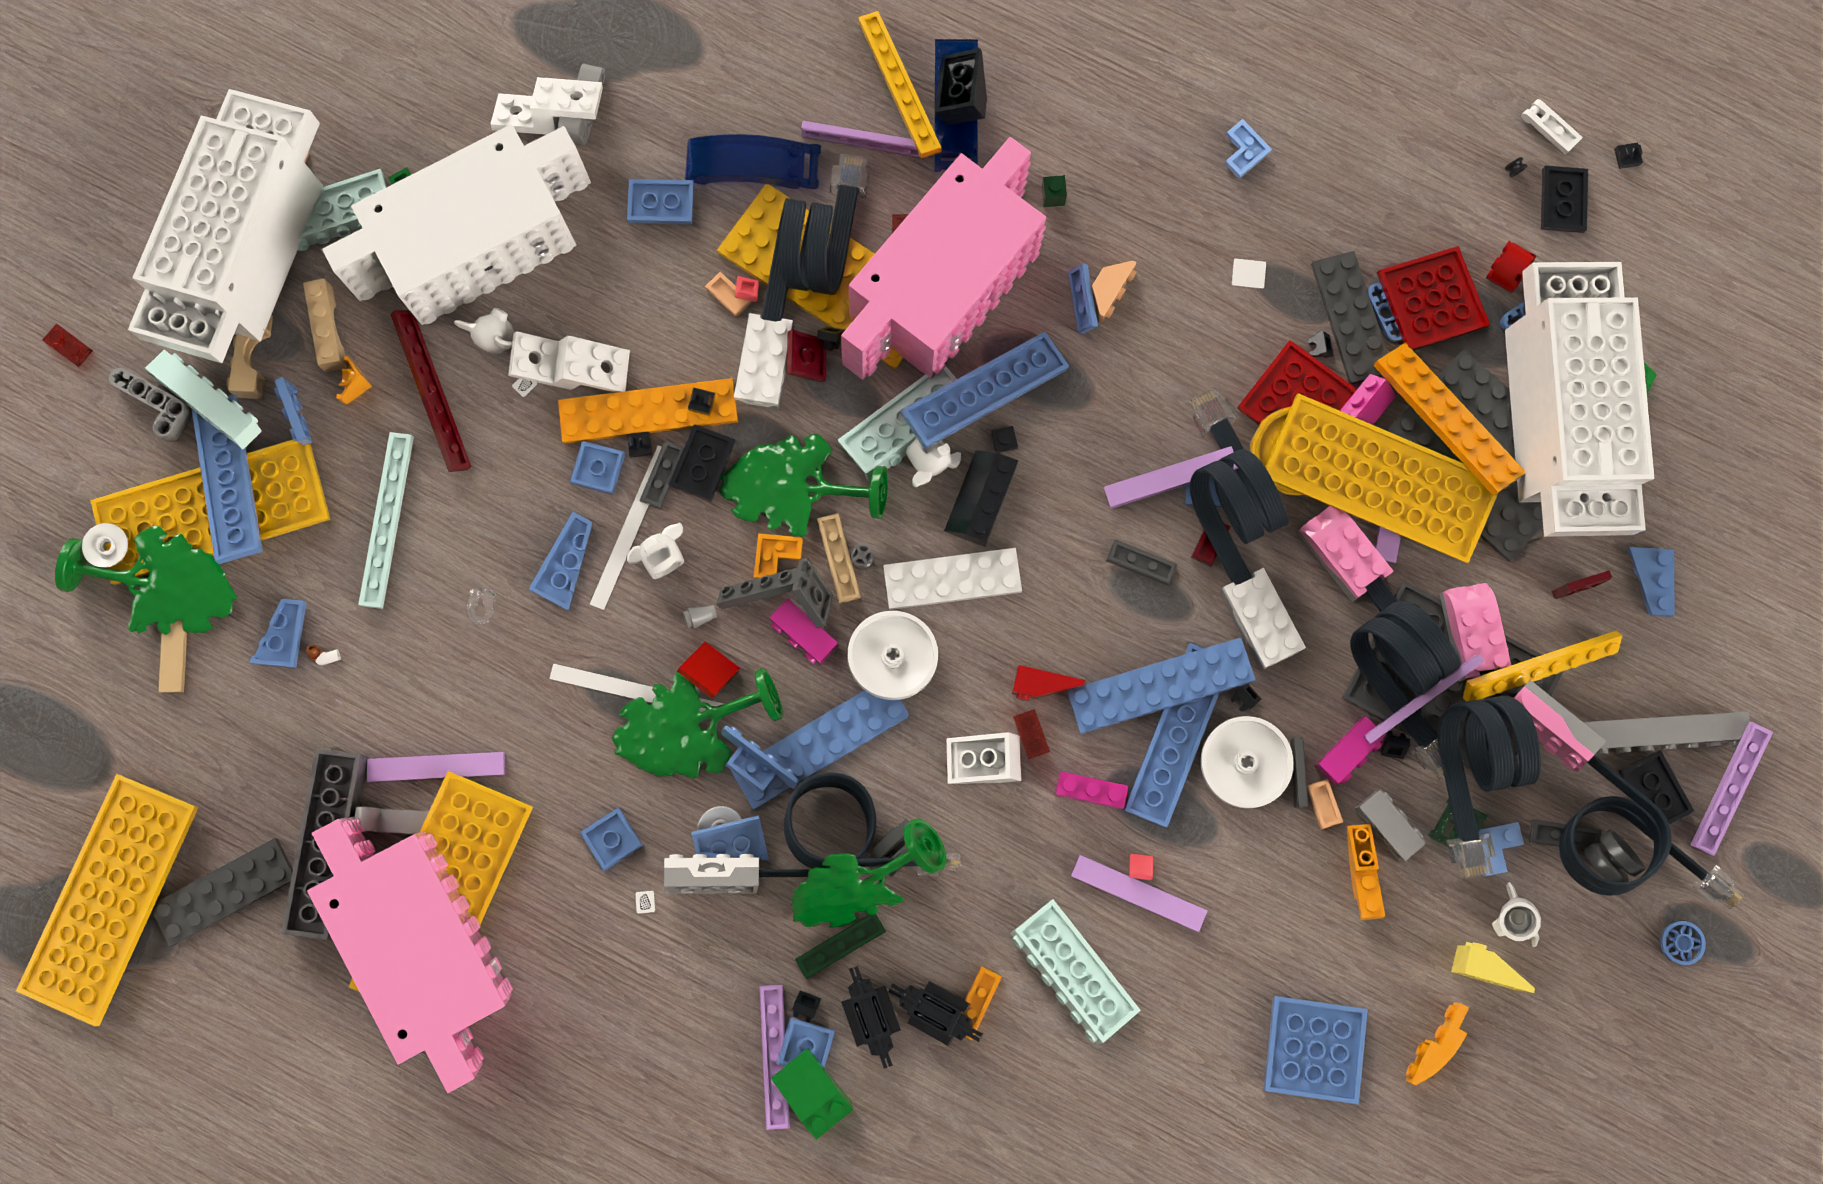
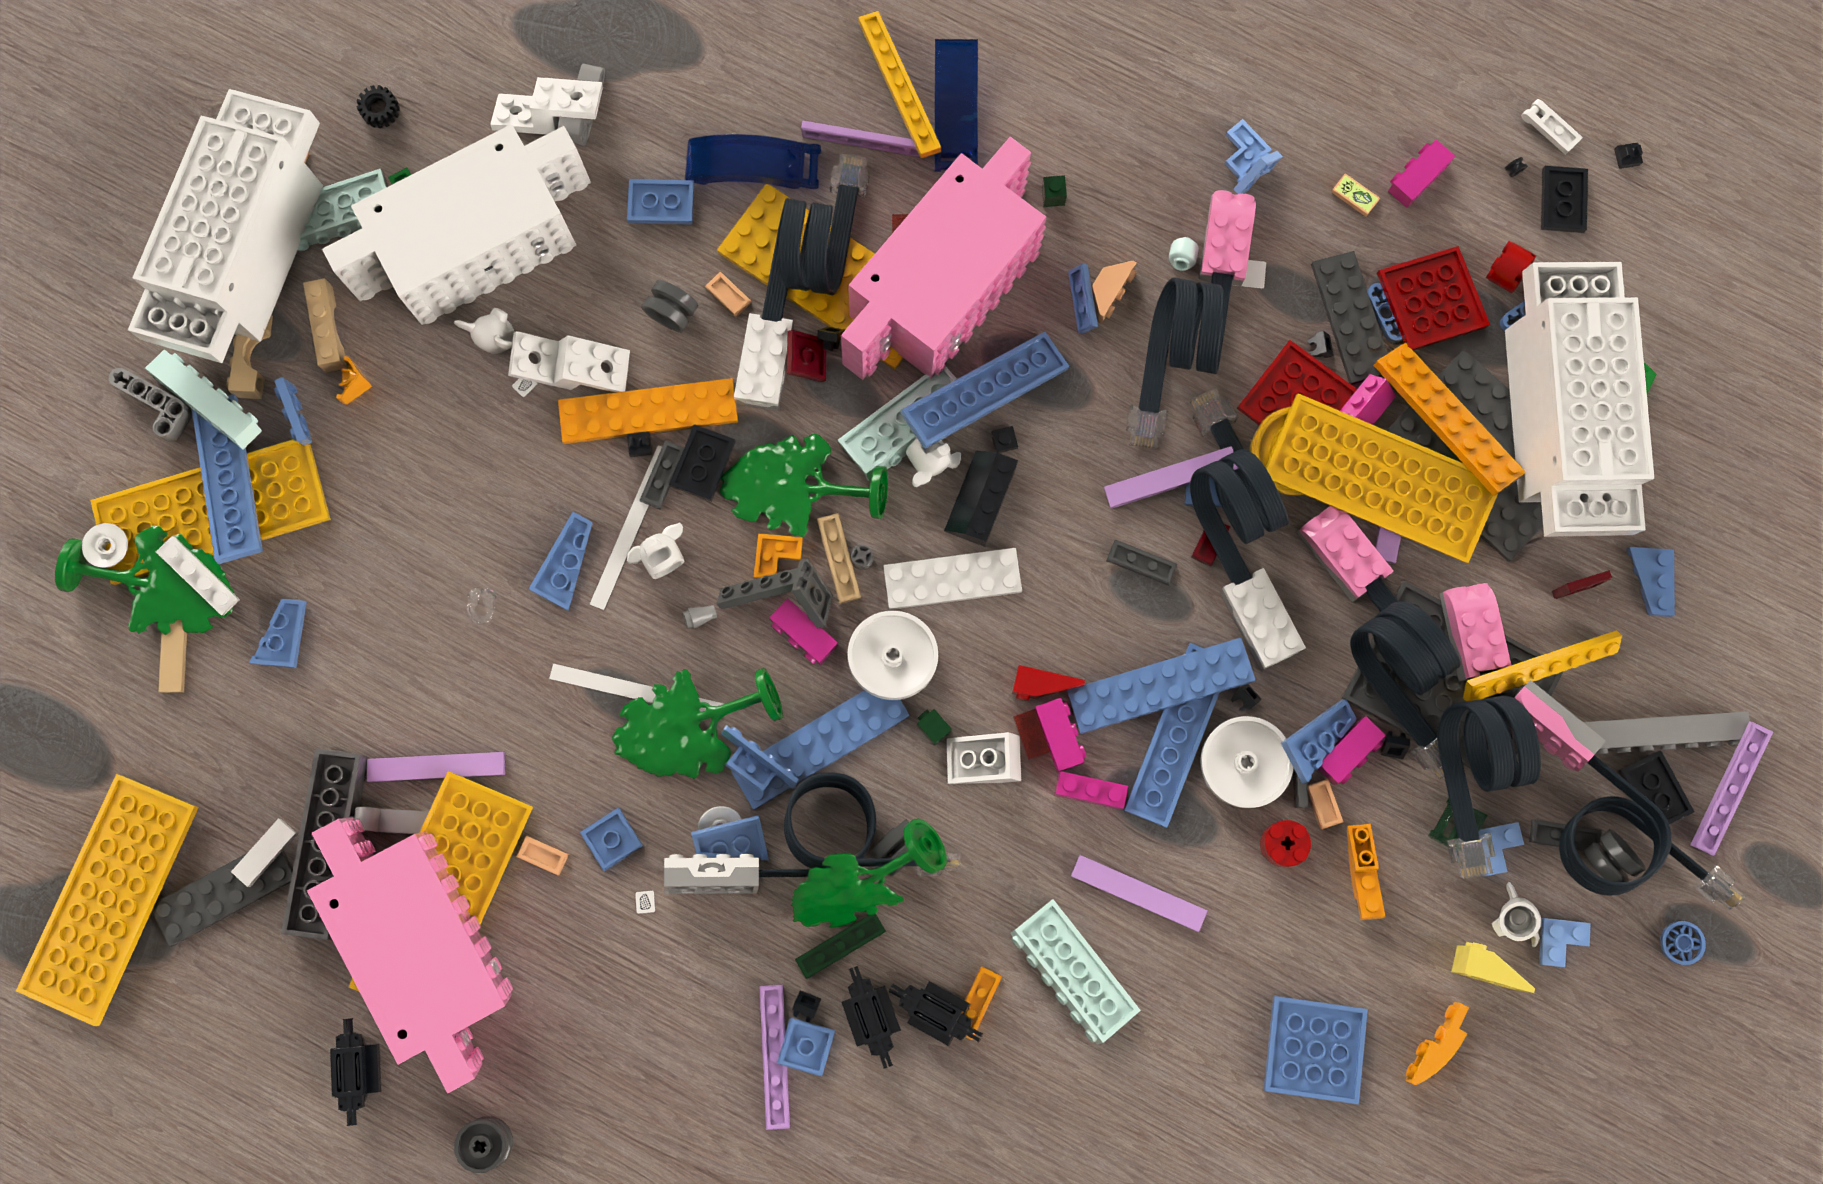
(67, 345): clear red plate -> none
(197, 575): none -> white plate
(264, 852): none -> white tile
(320, 657): arm -> none
(354, 1071): none -> black piece
(377, 95): none -> black tyre
(386, 520): light aqua plate -> none
(430, 391): dark red plate -> none
(469, 1147): none -> dark grey wheel
(542, 855): none -> light nougat tile
(597, 467): medium blue tile -> none
(669, 306): none -> dark grey wheel
(701, 401): black tile -> none
(708, 670): red tile -> none
(746, 289): coral tile -> none
(812, 1093): green slope -> none
(933, 726): none -> dark green brick
(961, 88): black slope -> none
(1060, 735): none -> dark pink brick
(1141, 866): coral tile -> none
(1183, 253): none -> light aqua head
(1186, 304): none -> piece
(1260, 166): none -> light blue plate
(1283, 856): none -> red brick
(1317, 739): none -> medium blue wing
(1355, 195): none -> tile
(1390, 825): light grey brick -> none
(1420, 172): none -> dark pink brick
(1421, 700): lavender tile -> none
(1556, 935): none -> light blue plate

